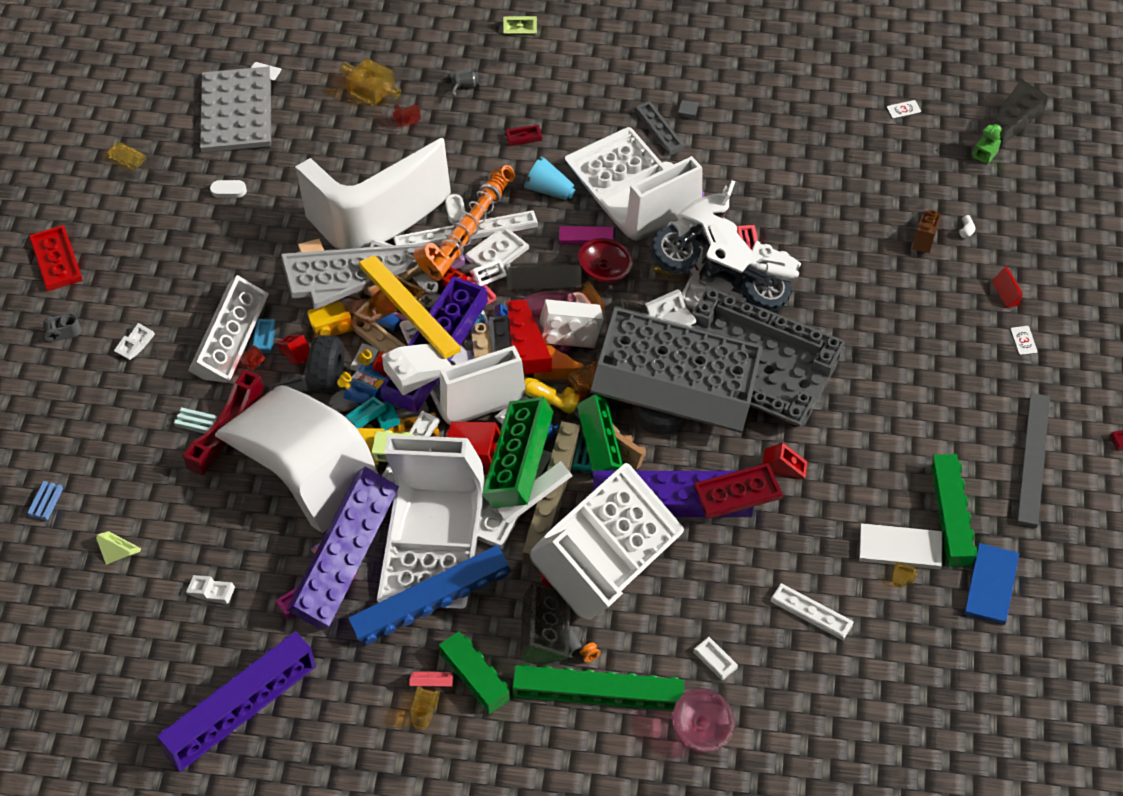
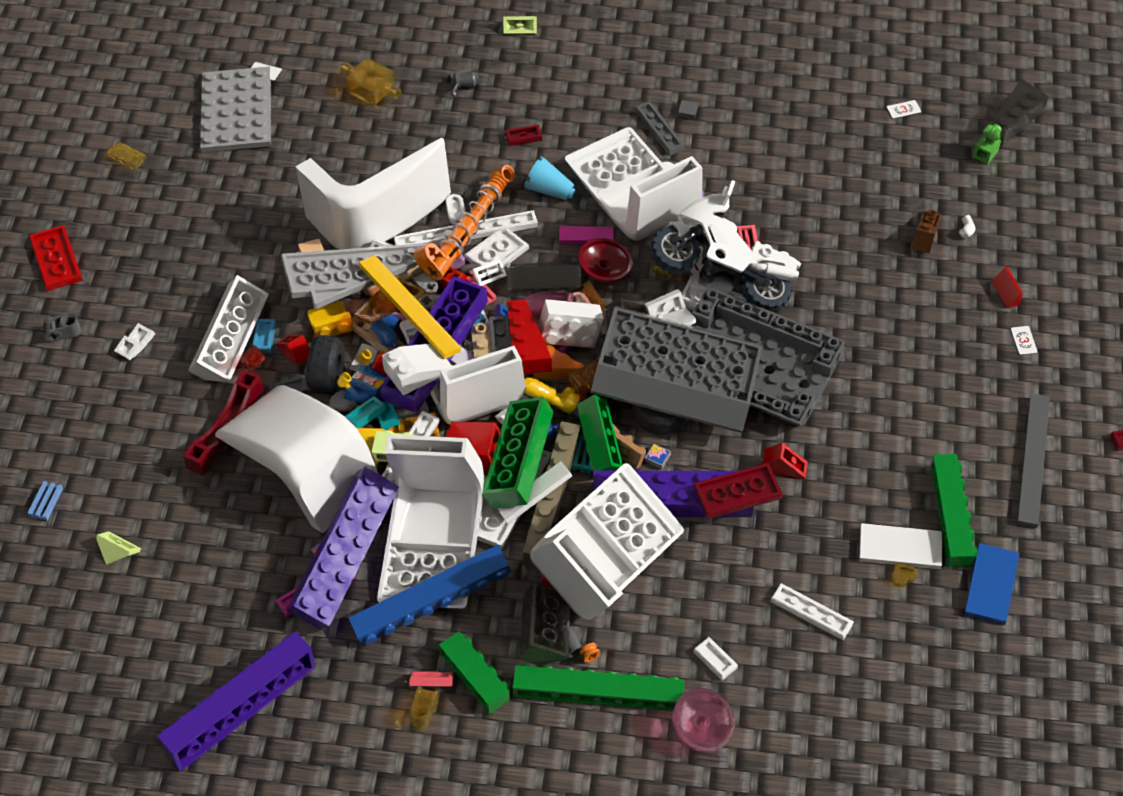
(195, 417): light aqua tile -> none
(207, 589): white slope -> none
(228, 189): white tile -> none
(384, 333): none -> blue piece
(408, 115): clear red bracket -> none
(657, 456): none -> tile

